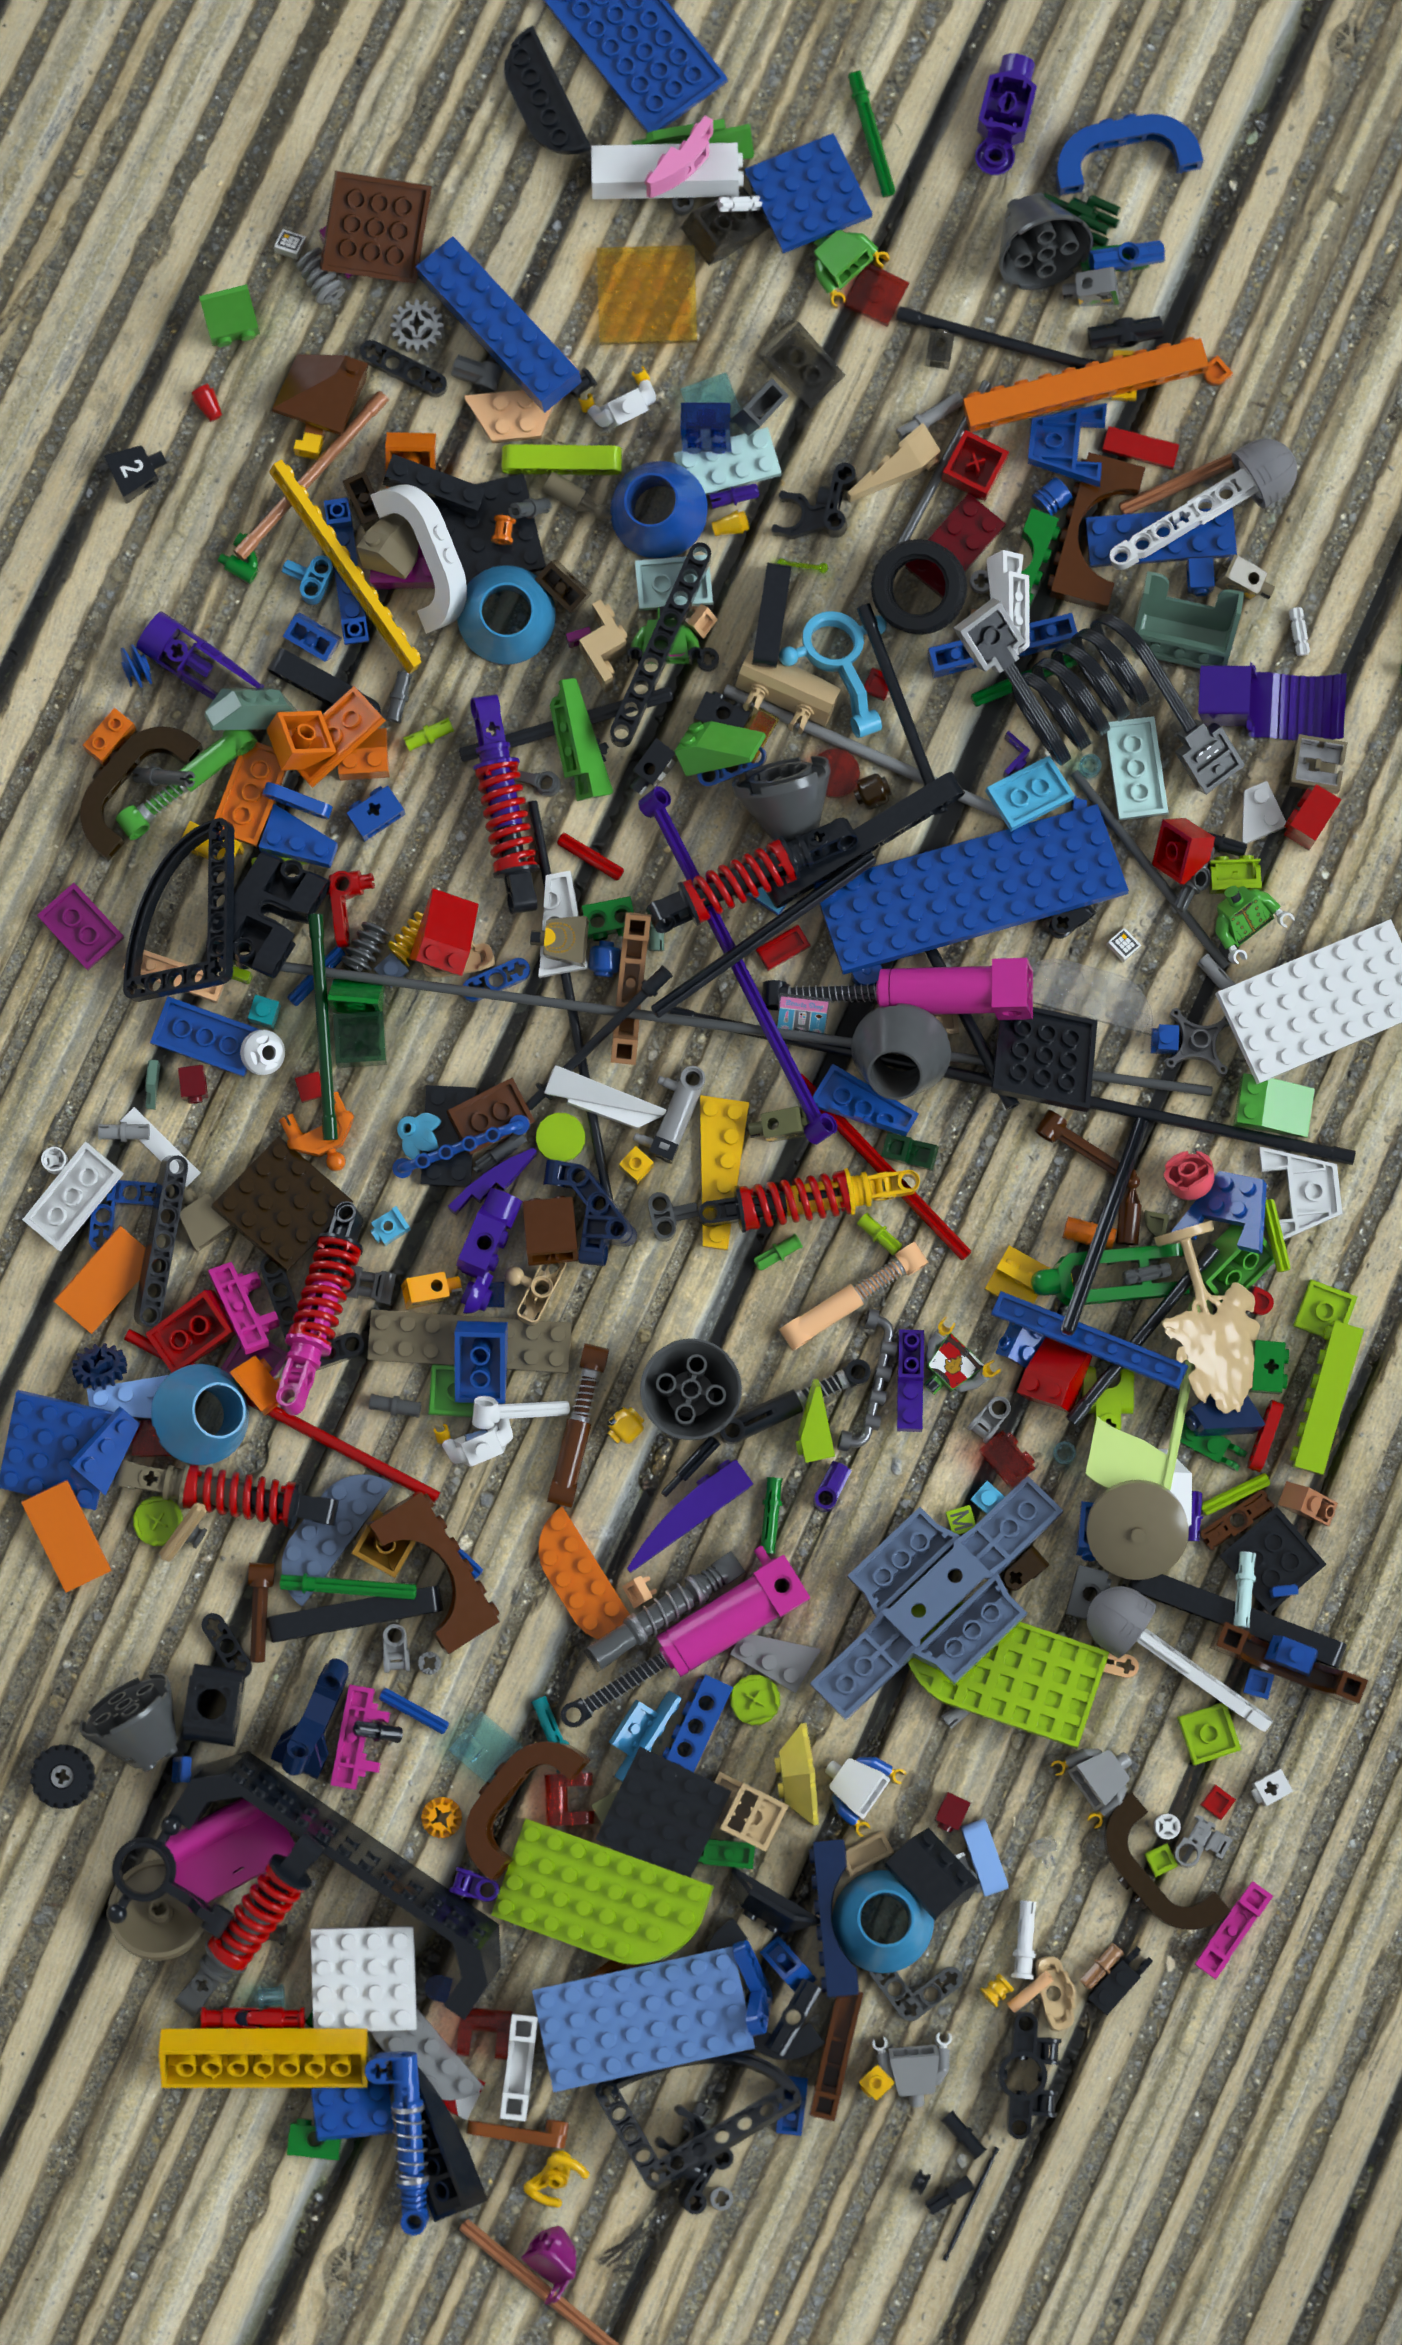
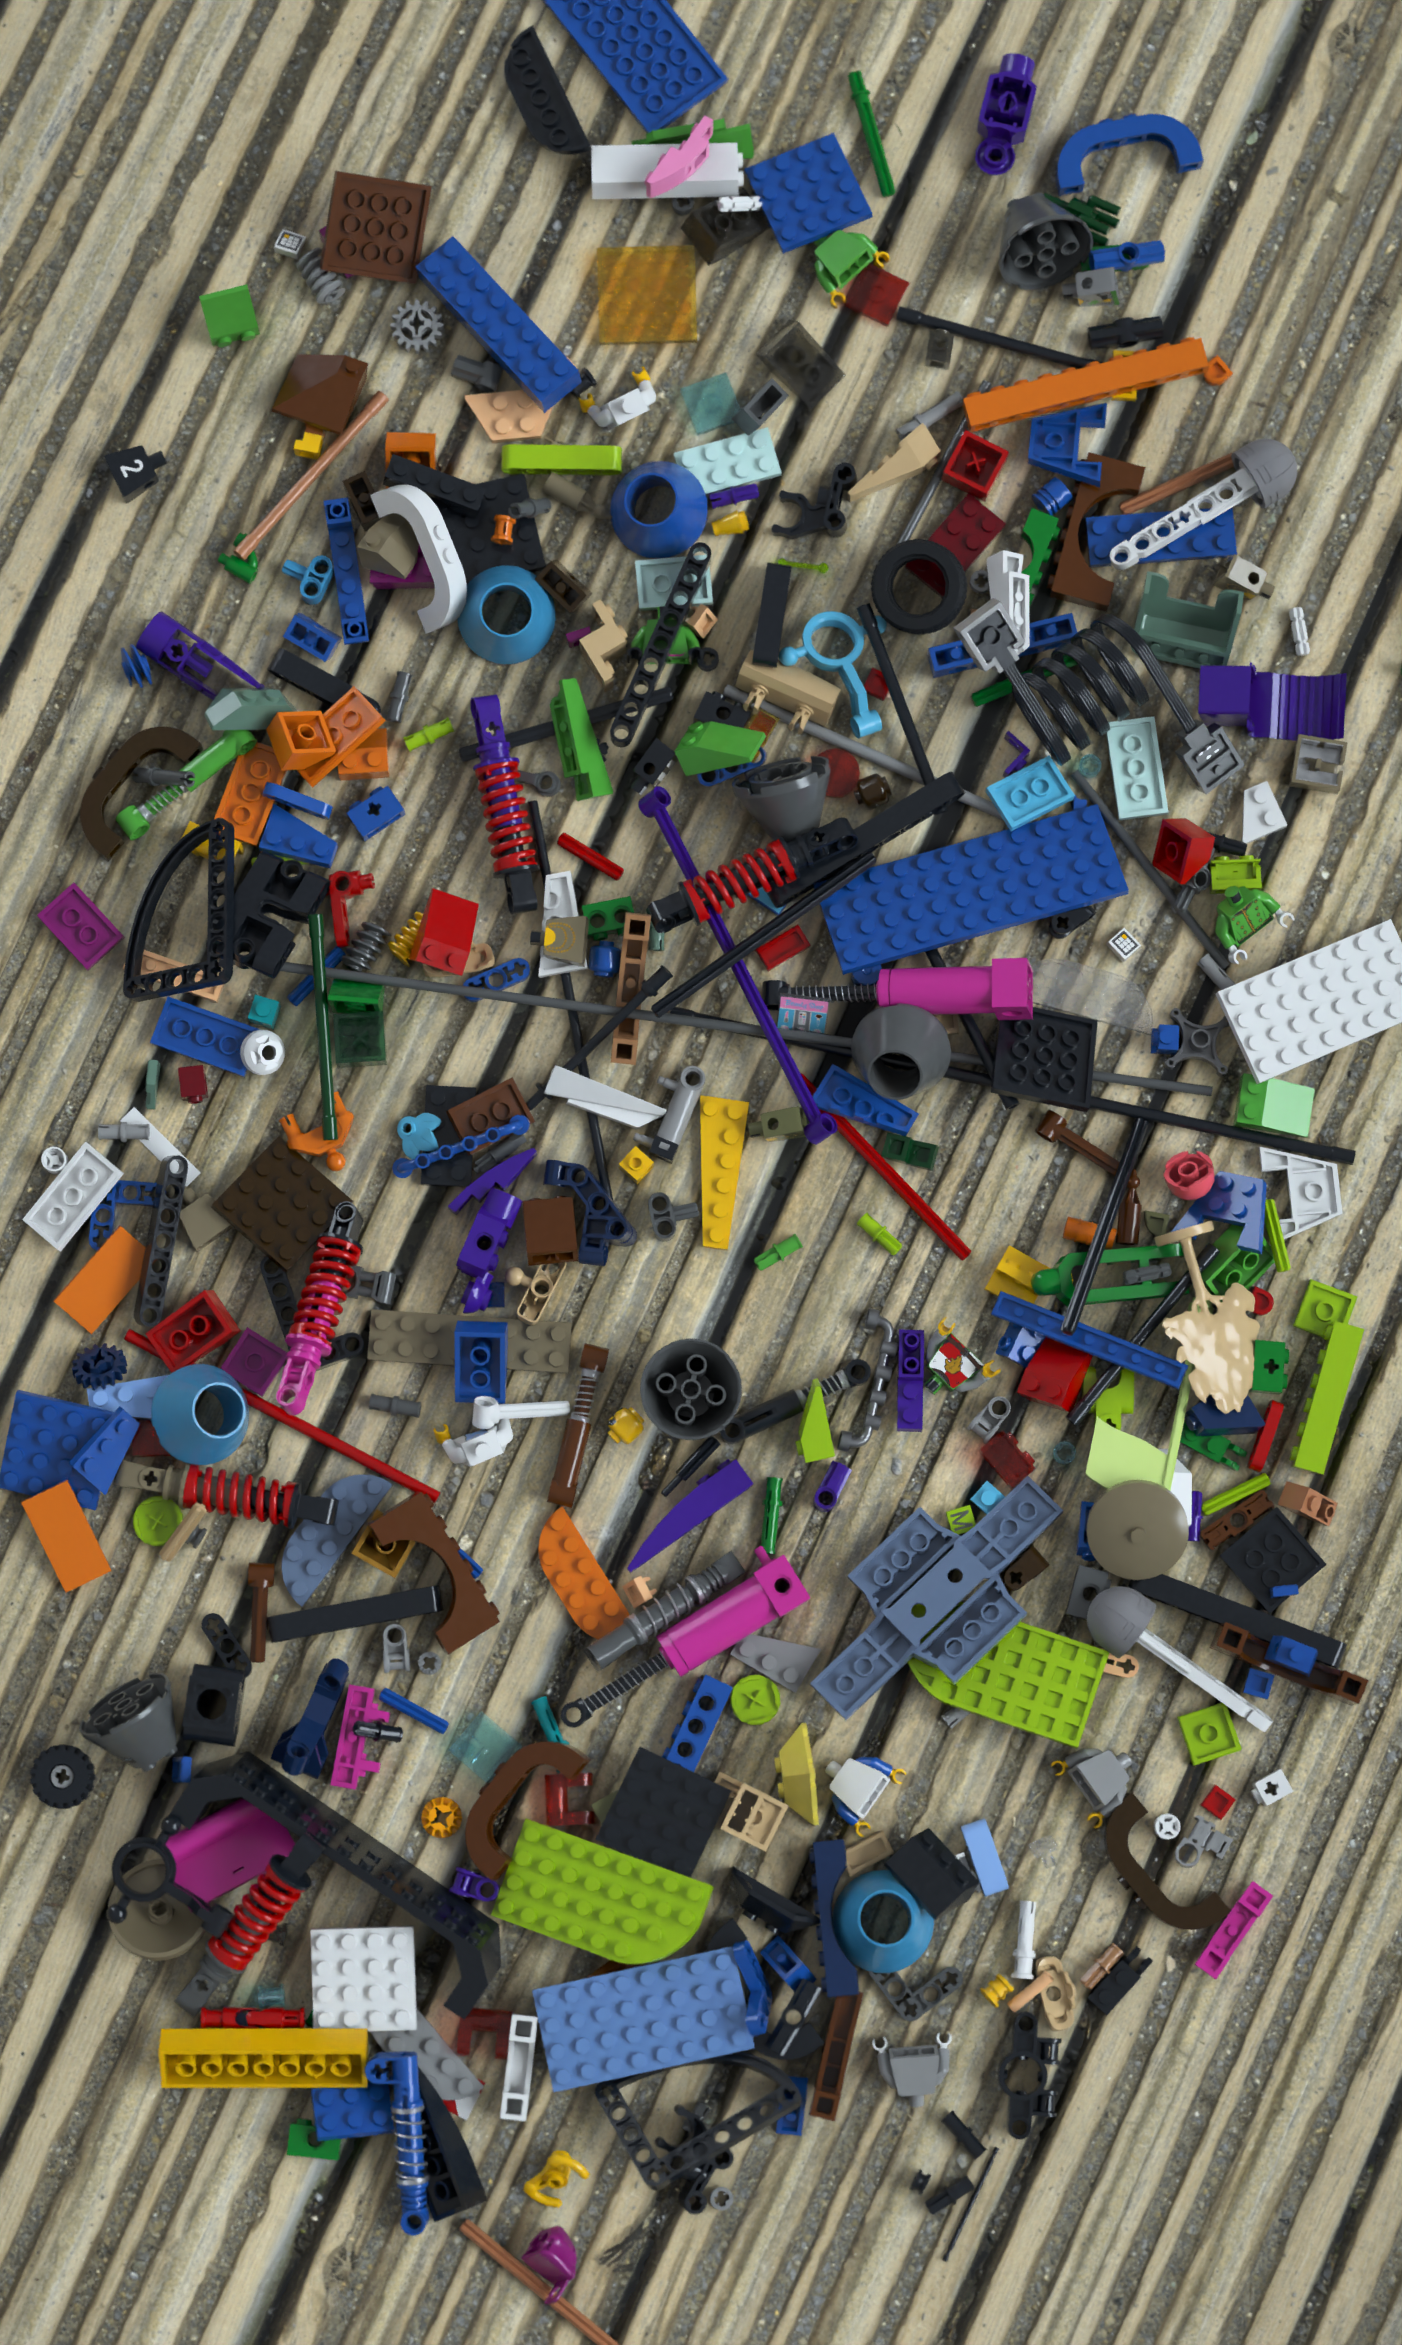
(108, 736): orange brick -> none
(207, 402): red cone -> none
(233, 1292): dark pink hinge -> none
(241, 975): lime tile -> none
(258, 1383): orange slope -> none
(309, 1086): red tile -> none
(340, 558): yellow plate -> none
(347, 1586): green axle -> none
(391, 967): sand blue plate -> none
(399, 1228): medium azure brick -> none
(402, 370): black beam -> none
(418, 1290): light orange torso -> none
(438, 1988): clear blue tile -> none
(443, 1394): bright green tile -> none
(553, 2136): dark orange beam -> none
(560, 1137): lime tile -> none
(641, 1728): dark azure bracket -> none
(706, 427): clear blue brick -> none
(728, 1854): green hinge -> none
(806, 1198): piece -> none
(850, 1298): light nougat piece -> none
(875, 2082): yellow bracket -> none
(951, 1812): dark red brick -> none
(1140, 447): red tile -> none
(1161, 1860): lime tile -> none
(1200, 576): blue brick -> none
(1245, 1580): light aqua pin -> none
(1315, 811): red brick -> none

